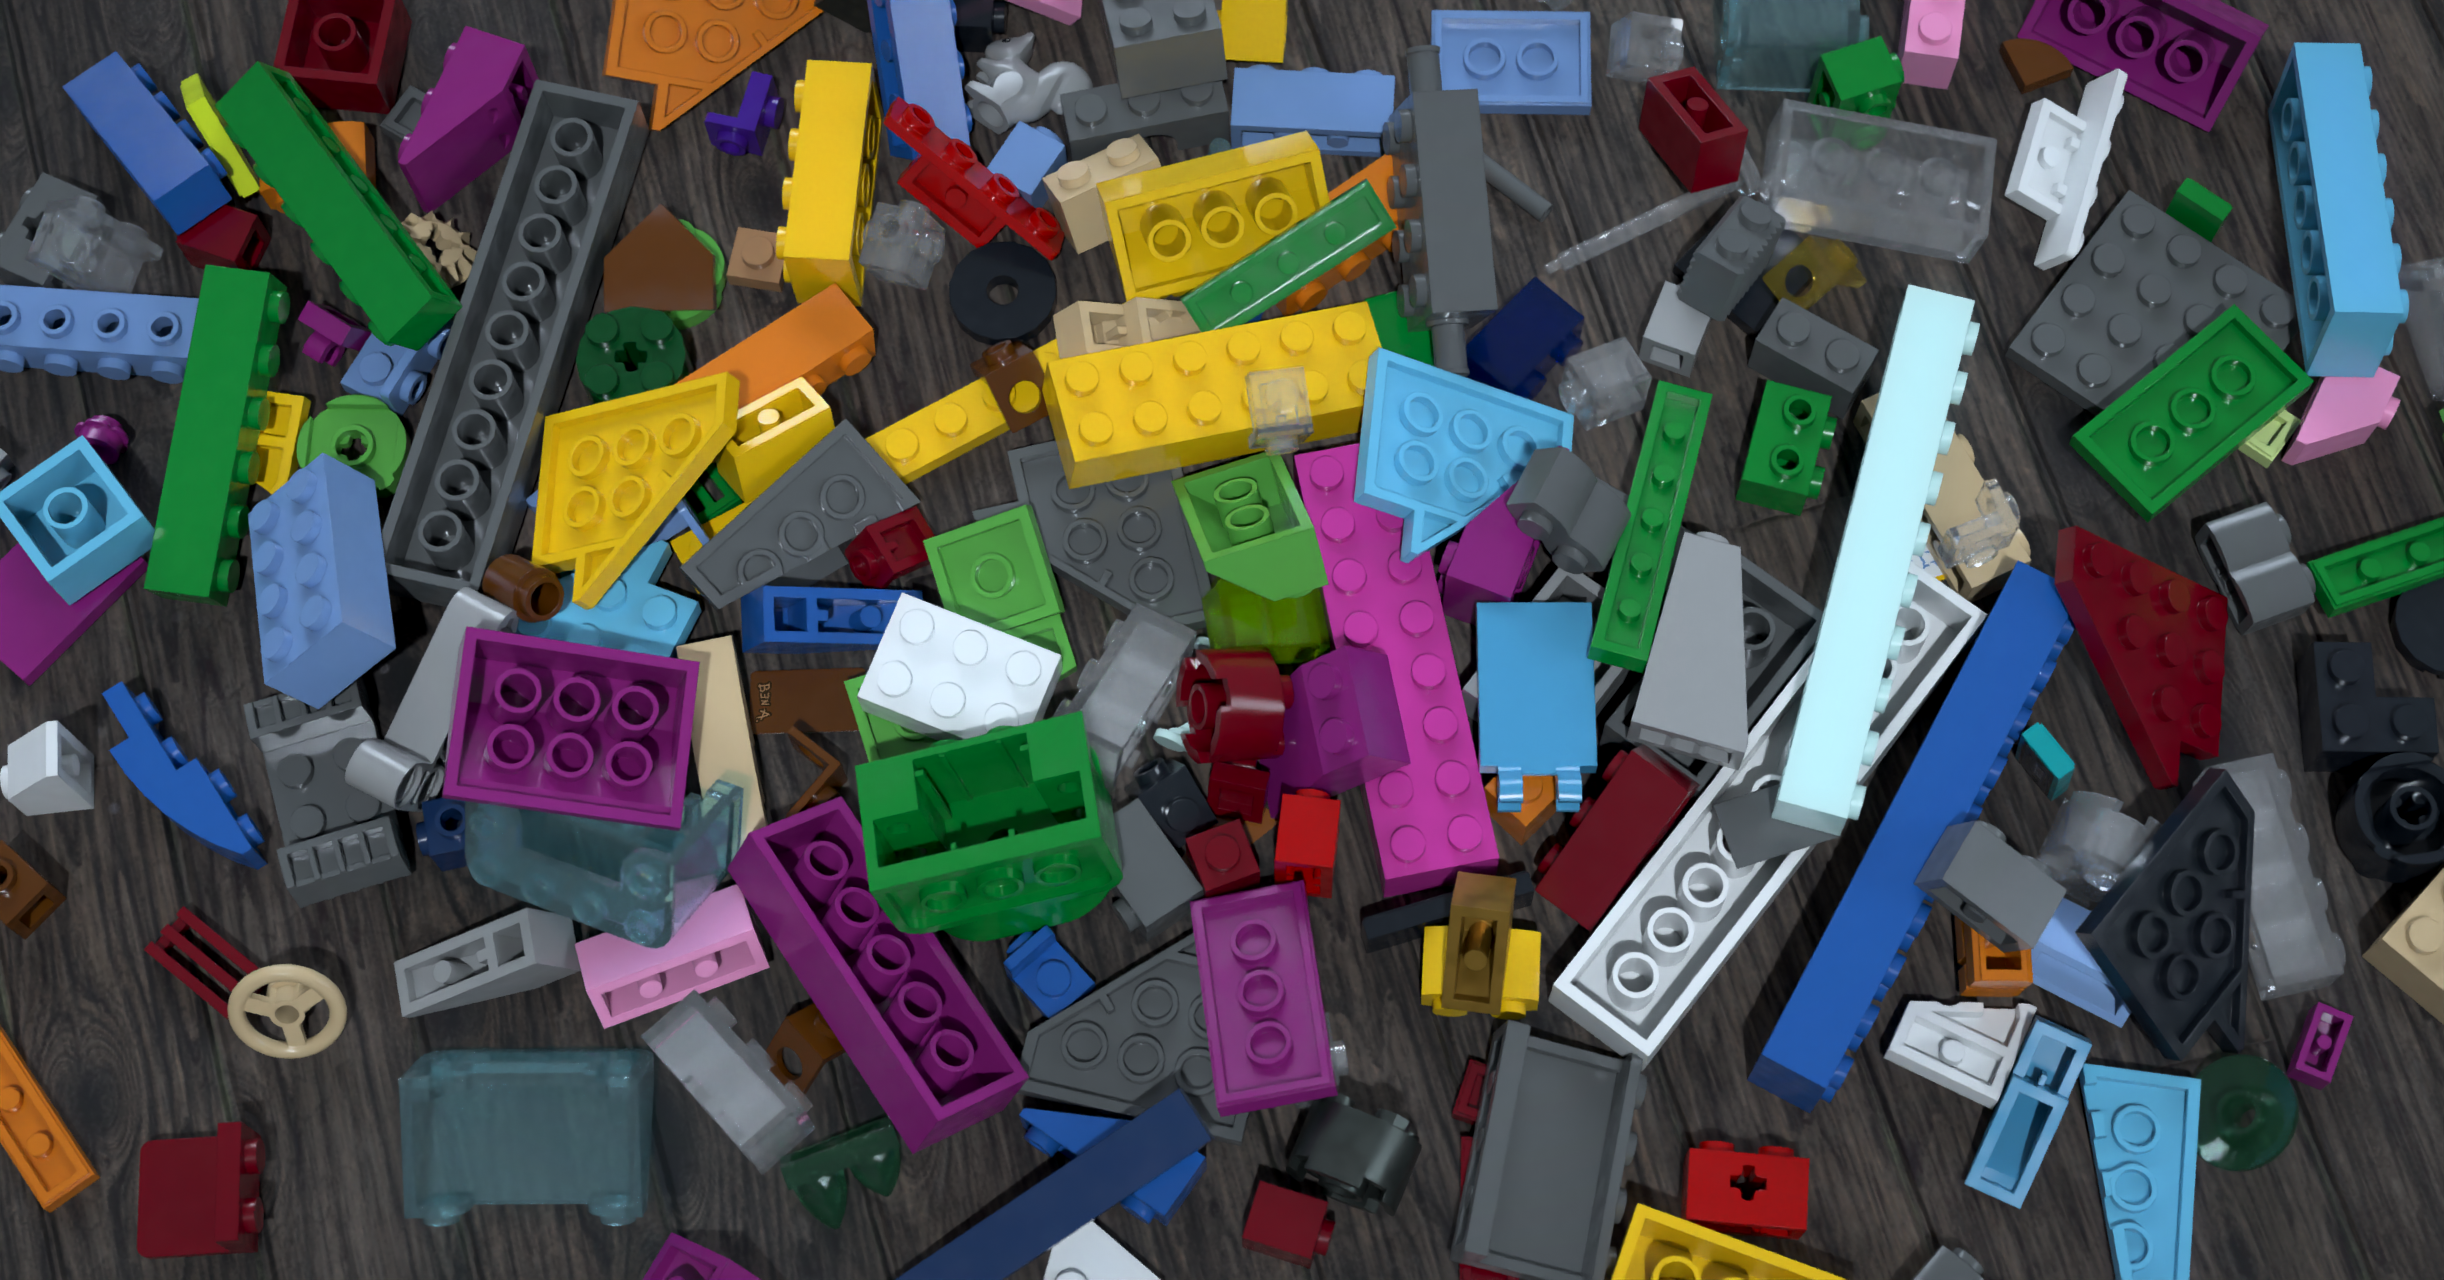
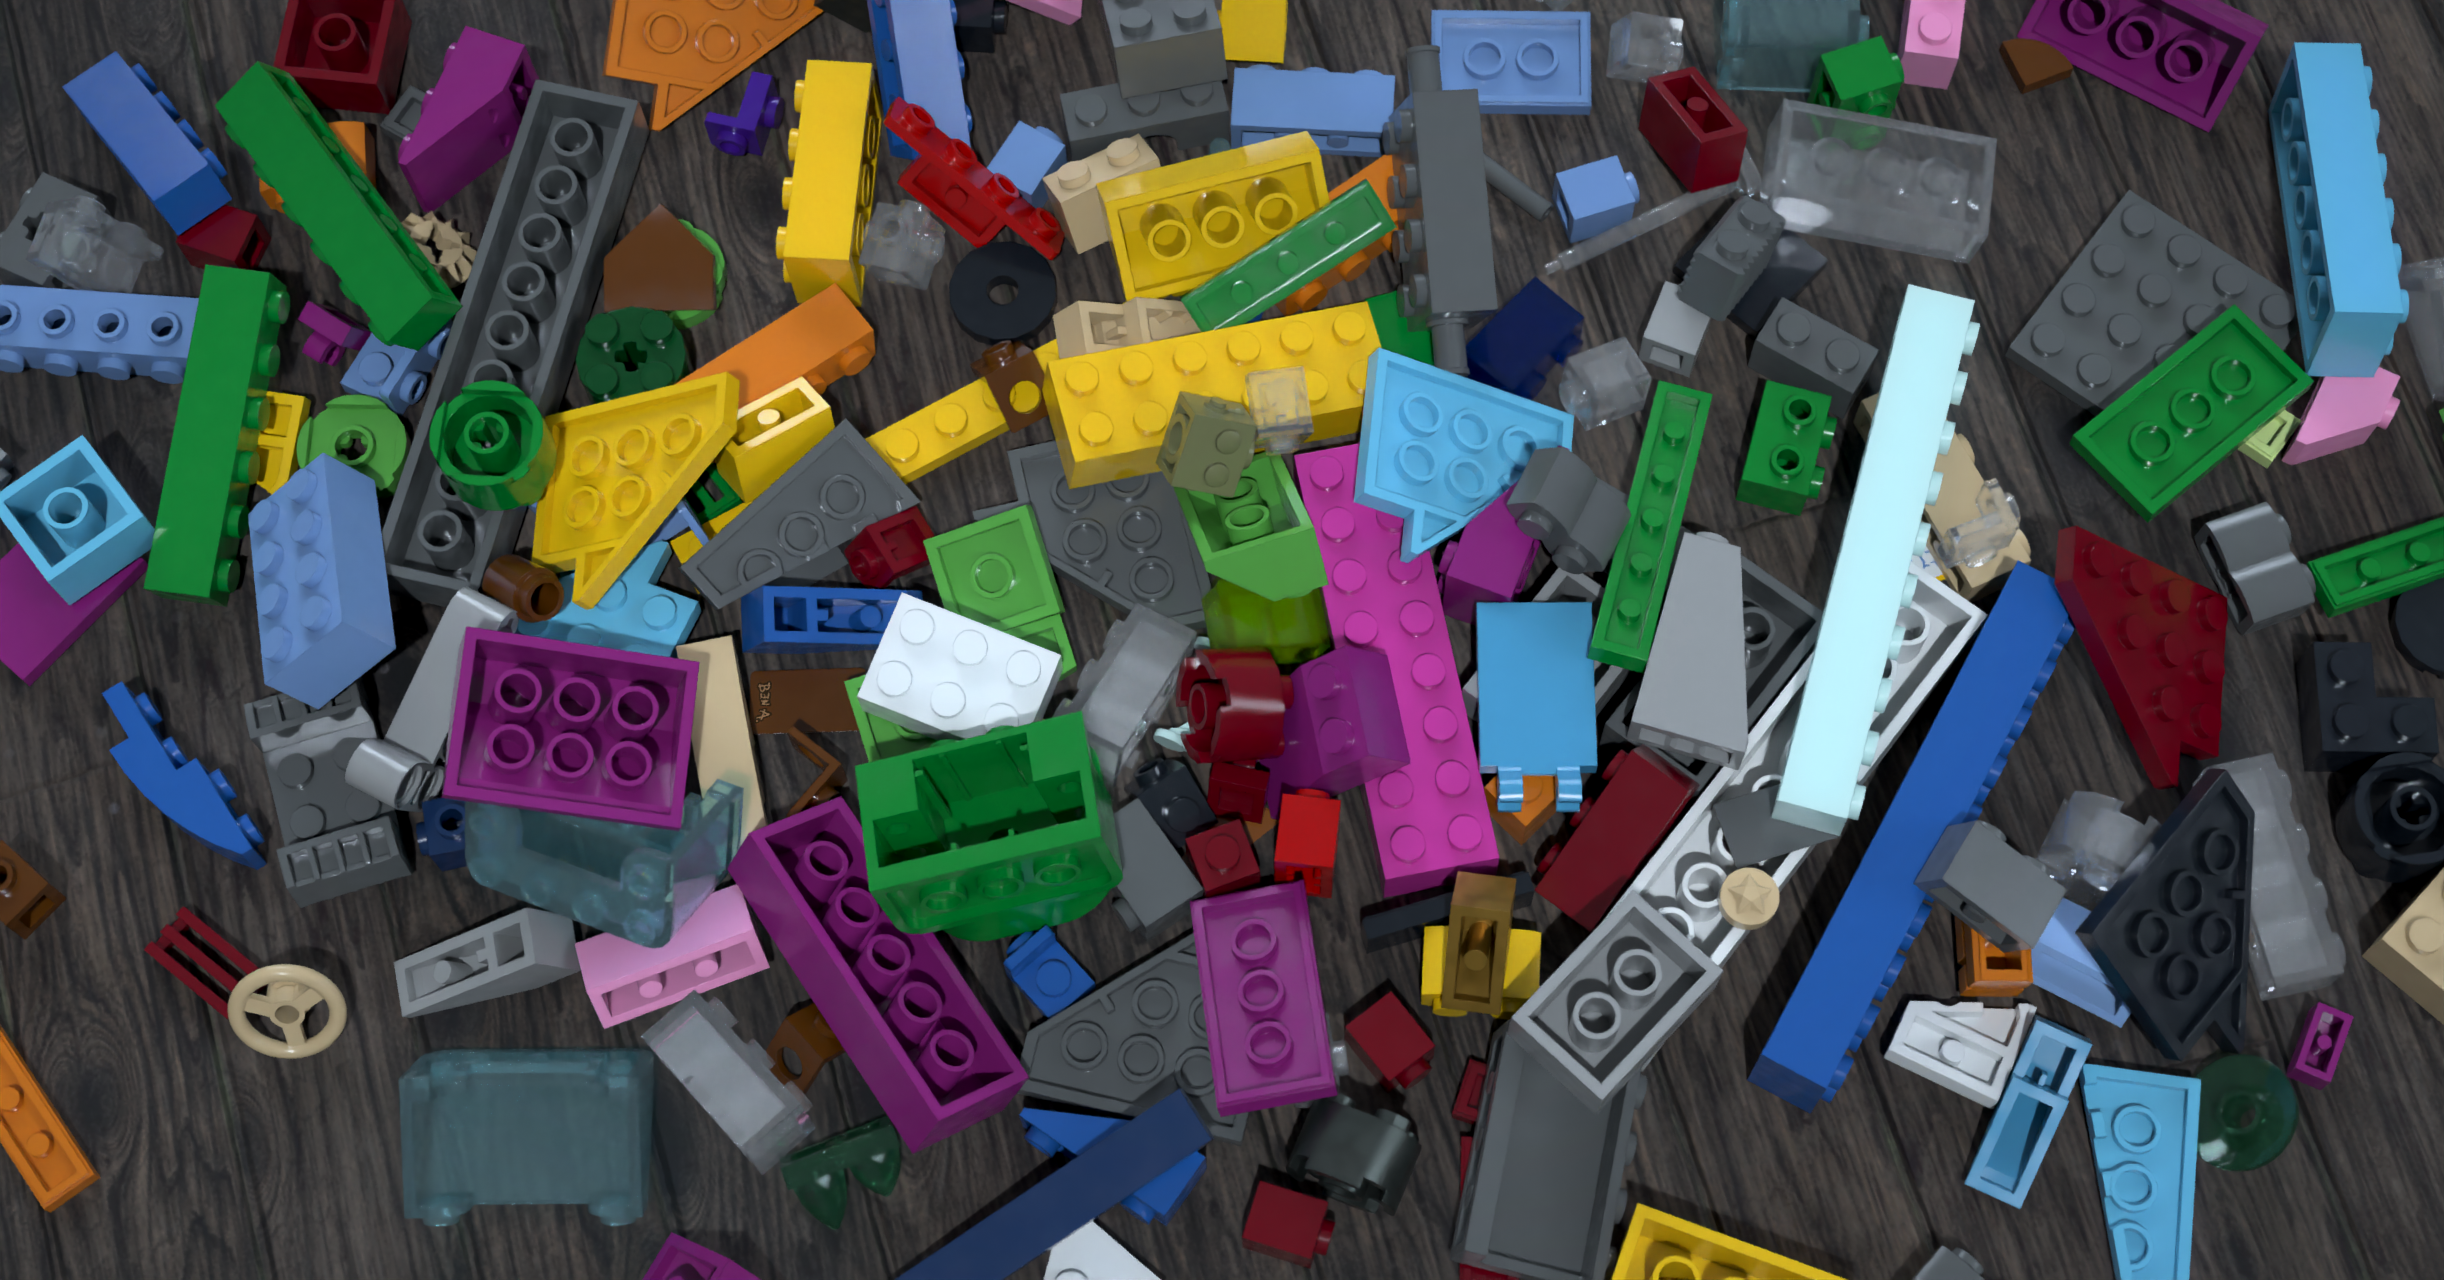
(48, 772): white slope -> none
(105, 436): magenta plate -> none
(201, 1194): dark red bracket -> none
(212, 127): neon yellow tile -> none
(493, 446): none -> green brick
(755, 261): medium nougat plate -> none
(1014, 90): light grey animal -> none
(1207, 444): none -> olive head
(1391, 1044): none -> dark red brick
(1594, 198): none -> medium blue brick
(1614, 1002): none -> light grey brick
(1748, 898): none -> tan tile
(1773, 1210): red brick -> none
(1828, 261): clear yellow bracket -> none
(2045, 761): teal tile -> none
(2062, 163): white bracket -> none
(2199, 209): green tile -> none

